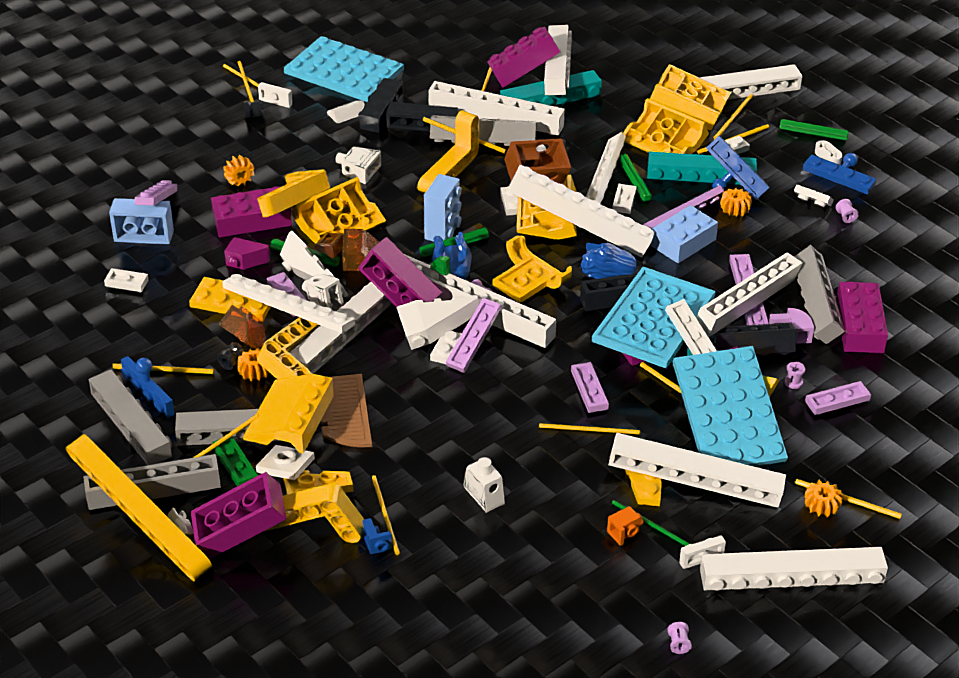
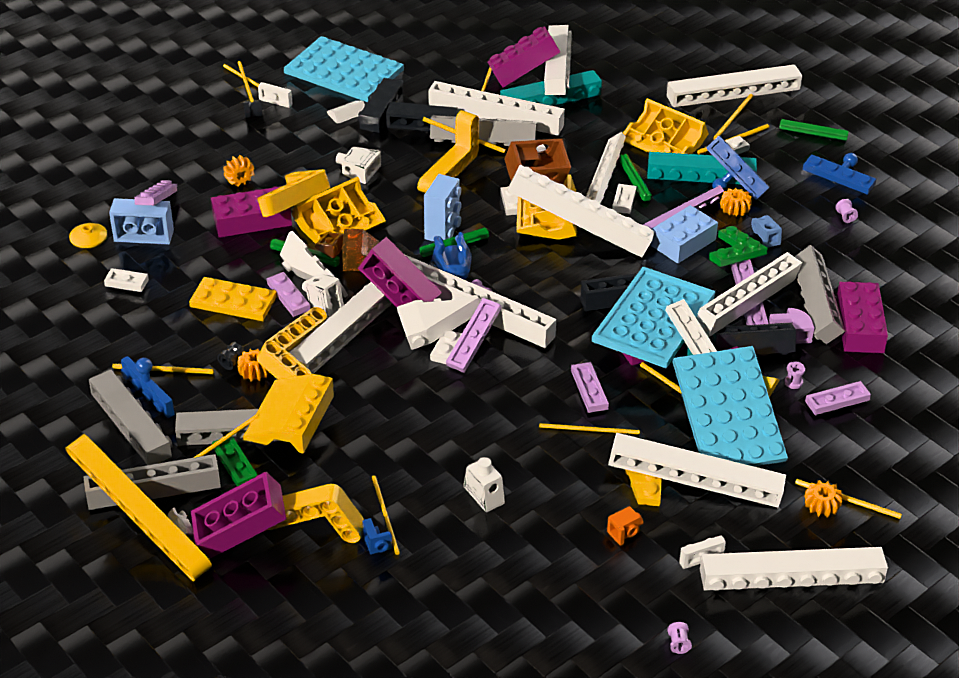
(88, 235): none -> yellow dish
(244, 326): clear orange slope -> none
(246, 253): magenta slope -> none
(285, 468): white piece -> none
(289, 303): white plate -> none
(308, 481): yellow wing -> none
(347, 413): medium nougat piece -> none
(441, 265): green tile -> none
(528, 274): yellow piece -> none
(607, 261): blue hair -> none
(655, 526): green piece -> none
(690, 95): yellow piece -> none
(743, 247): none -> green plate
(767, 230): none -> medium blue leg
(819, 198): white plate -> none
(828, 152): white beam -> none

